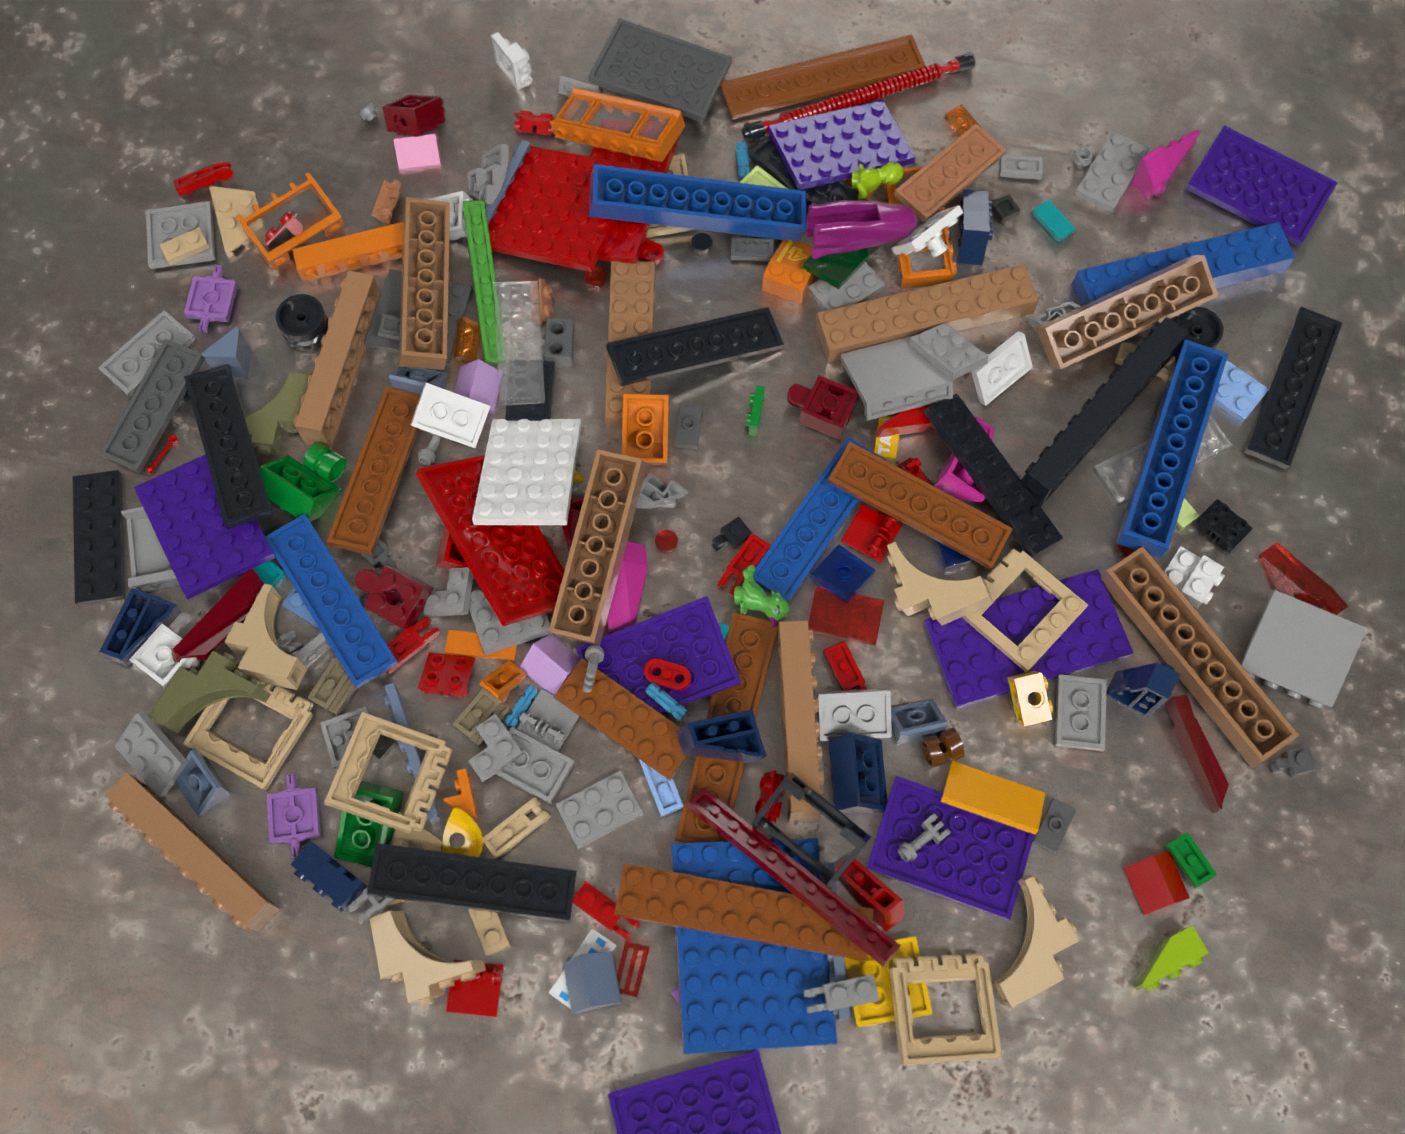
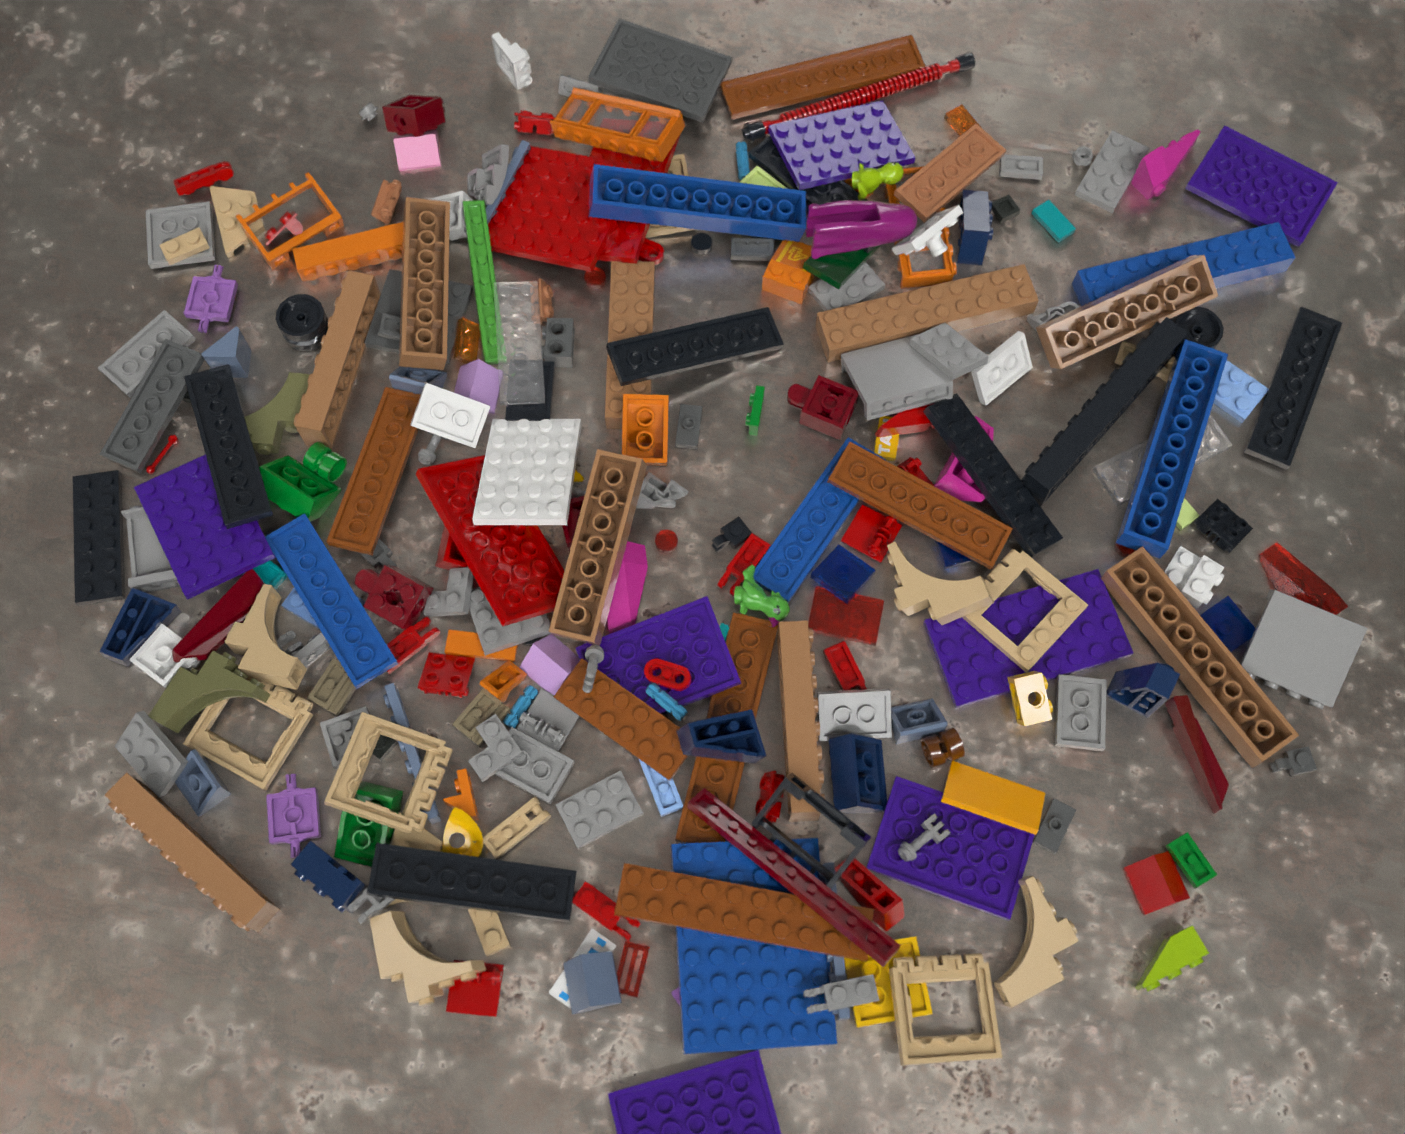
(1229, 623): none -> clear blue plate

